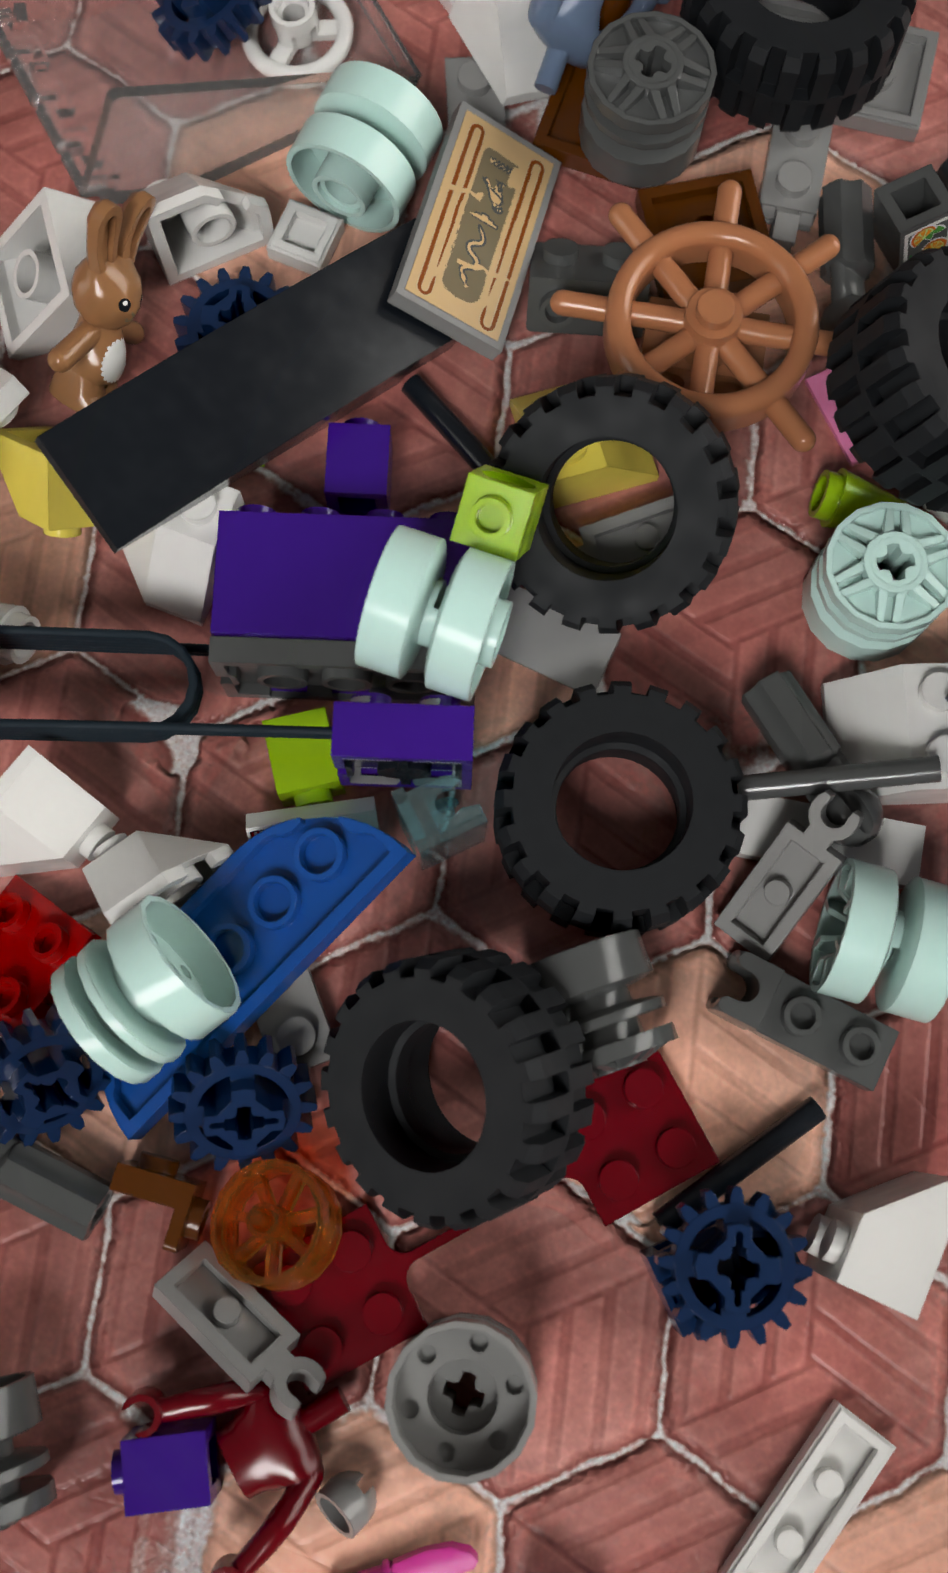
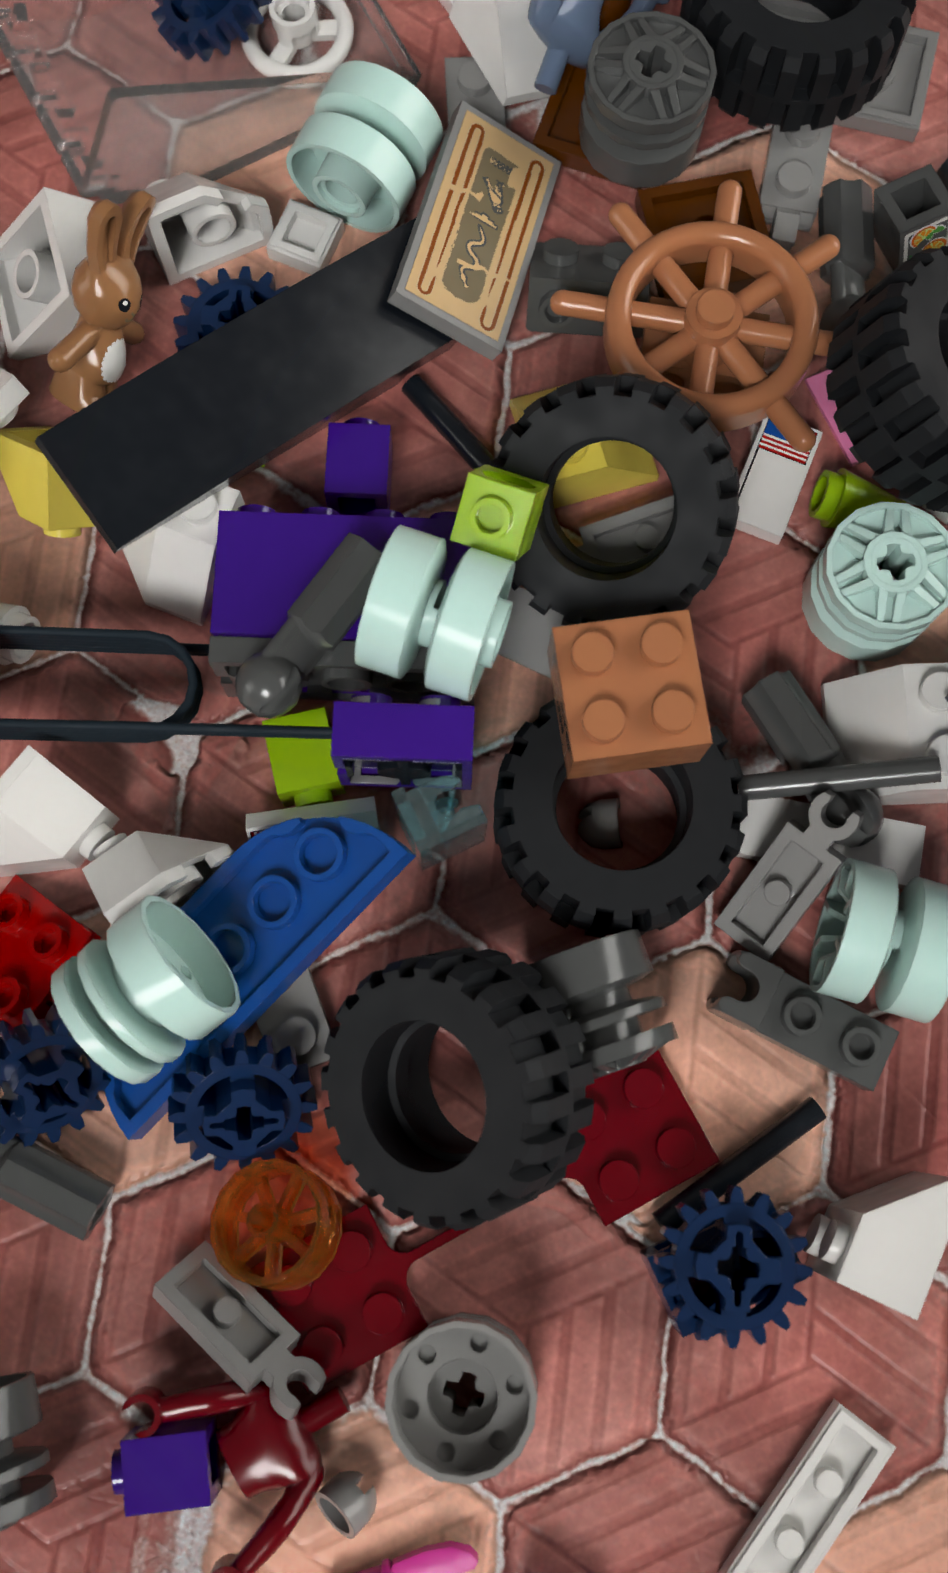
(157, 1181): reddish brown bracket -> none
(316, 622): none -> dark grey piece
(600, 824): none -> light grey hinge
(628, 694): none -> nougat brick
(771, 483): none -> white tile

